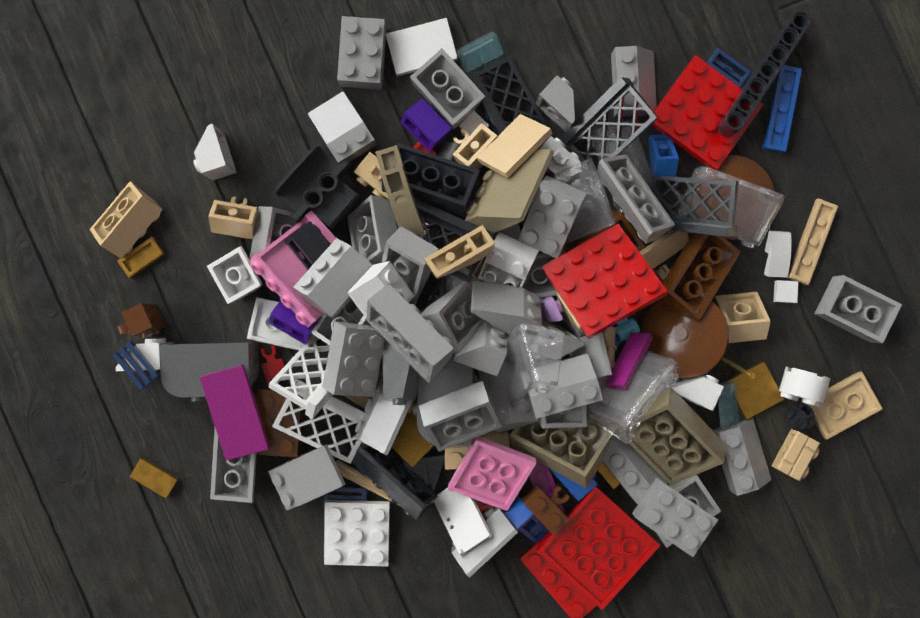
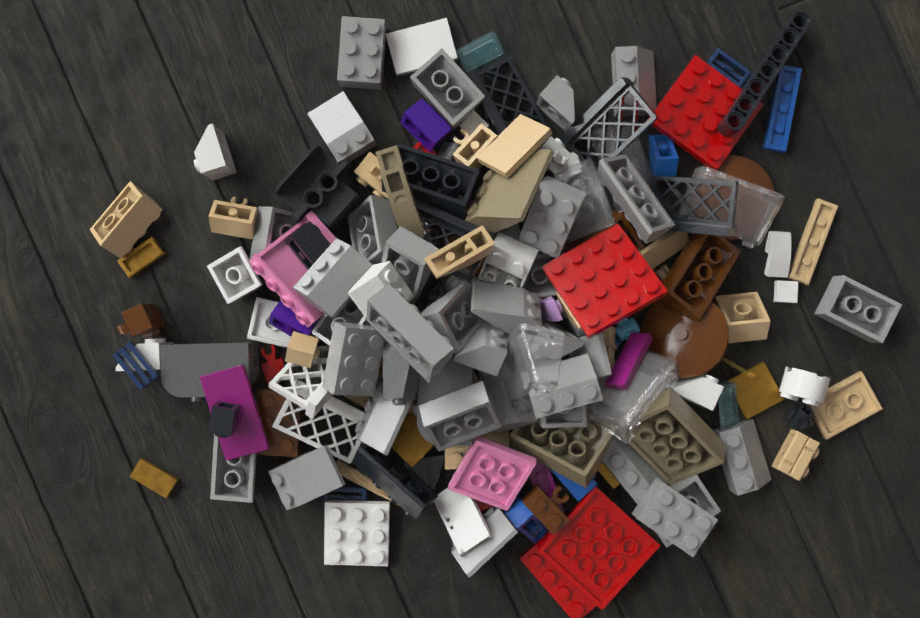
(224, 419): none -> black brick
(302, 350): none -> tan brick

